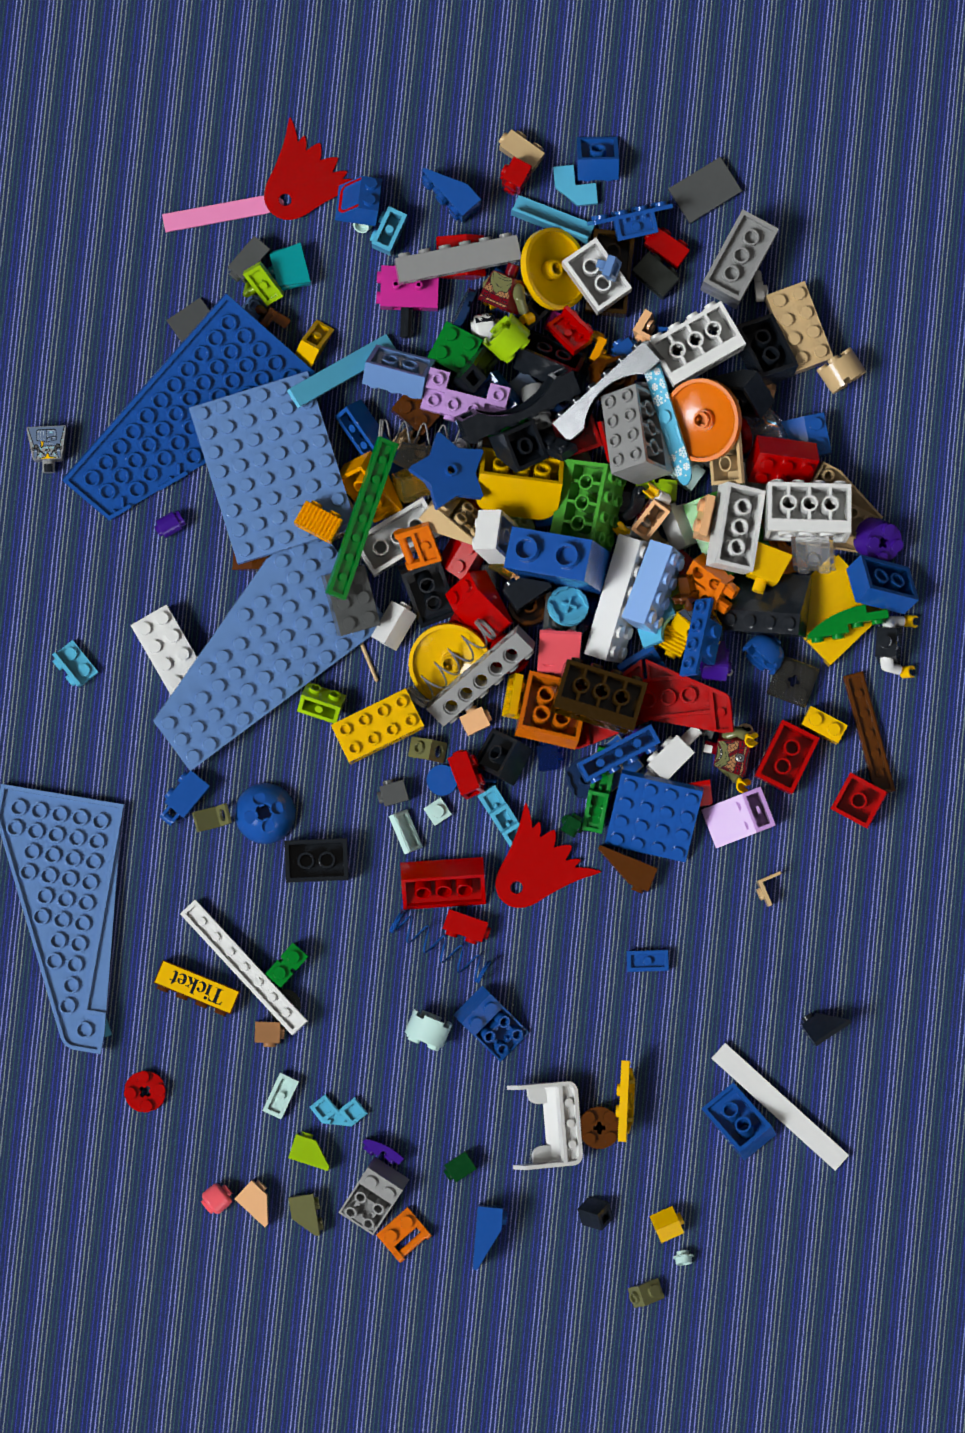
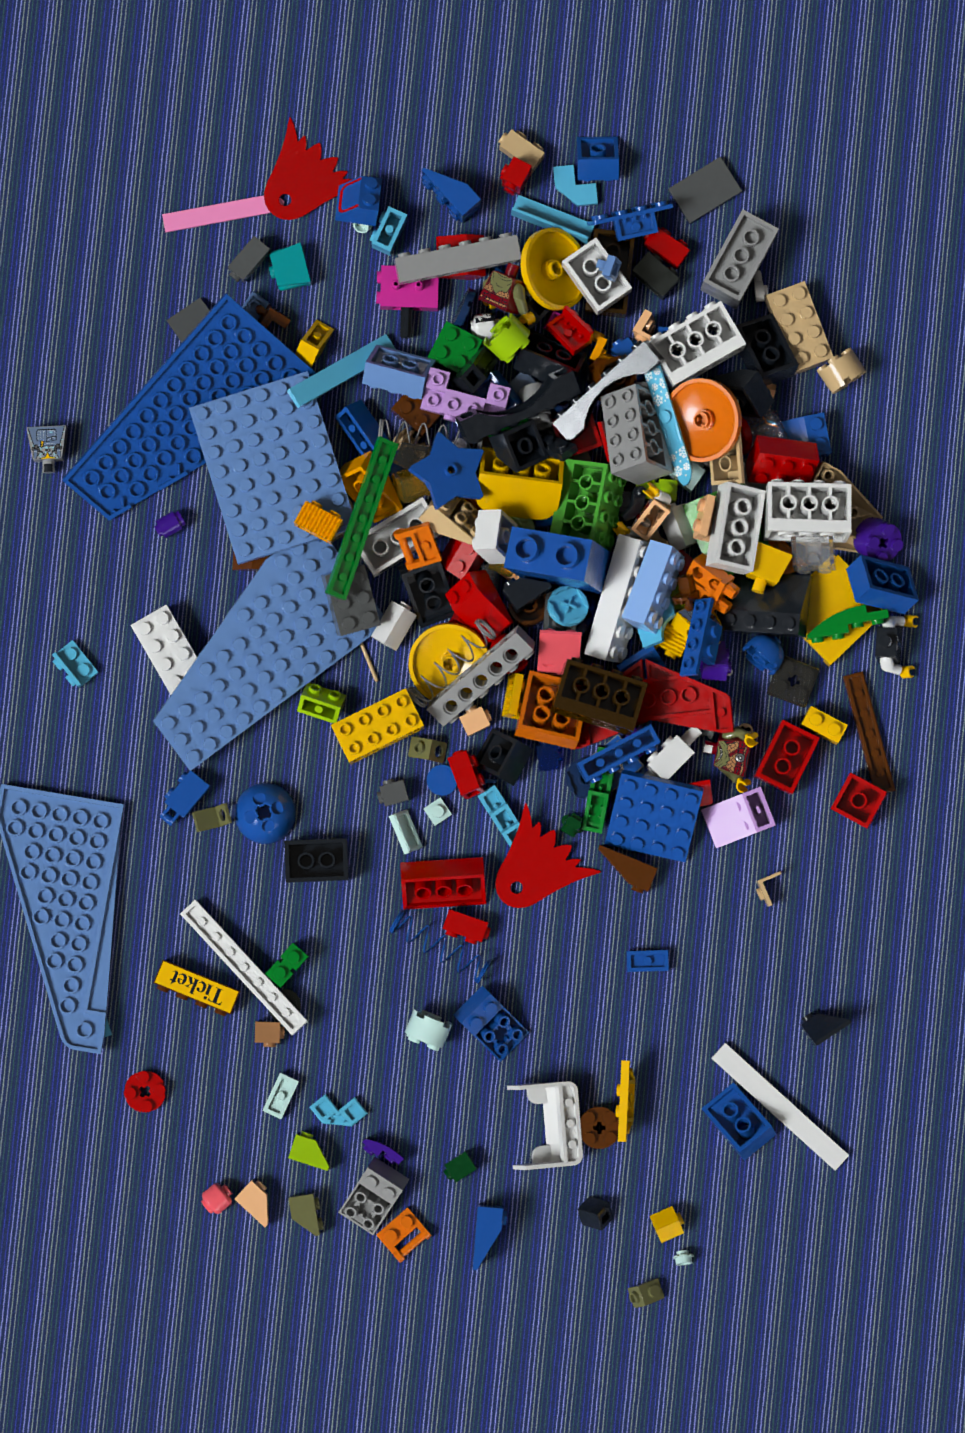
(262, 283): lime plate -> none

